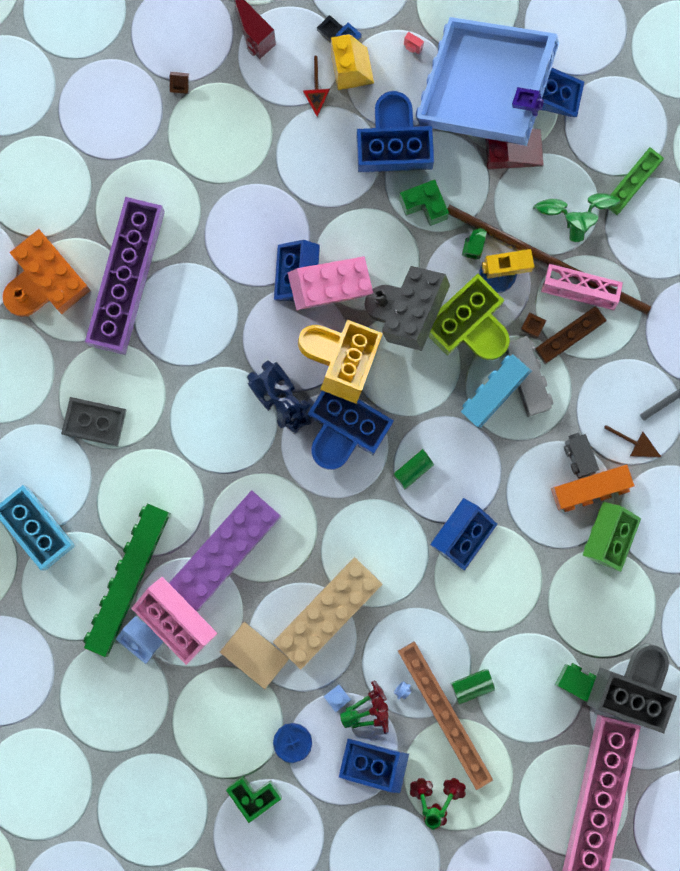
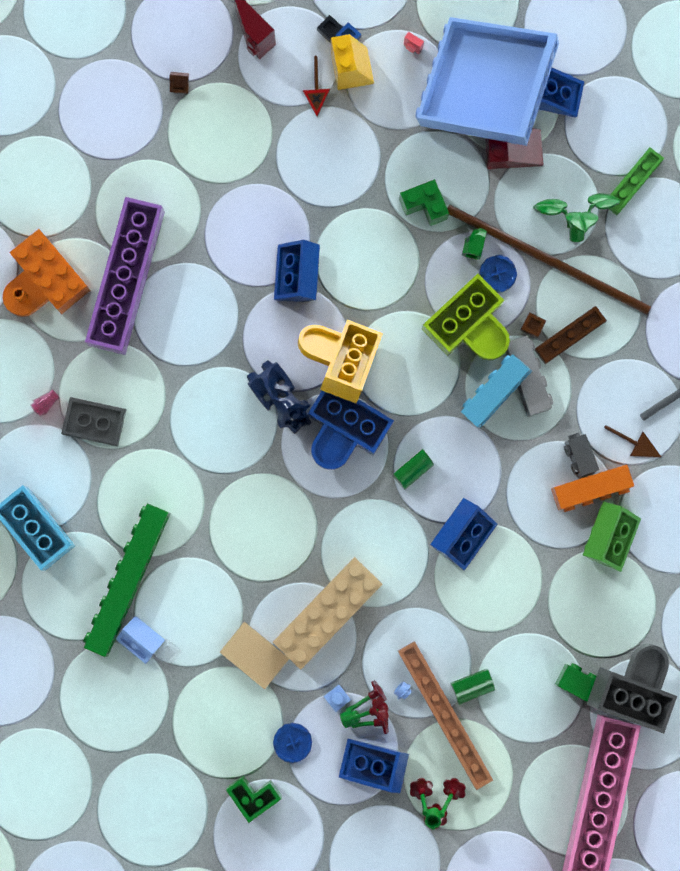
(43, 403): none -> clear pink cone
(174, 620): bright pink slope -> none
(224, 550): medium lavender brick -> none
(330, 283): bright pink brick -> none
(394, 140): blue brick -> none
(409, 309): dark grey brick -> none
(508, 263): yellow brick -> none
(528, 100): dark purple bracket -> none
(579, 292): bright pink fence -> none

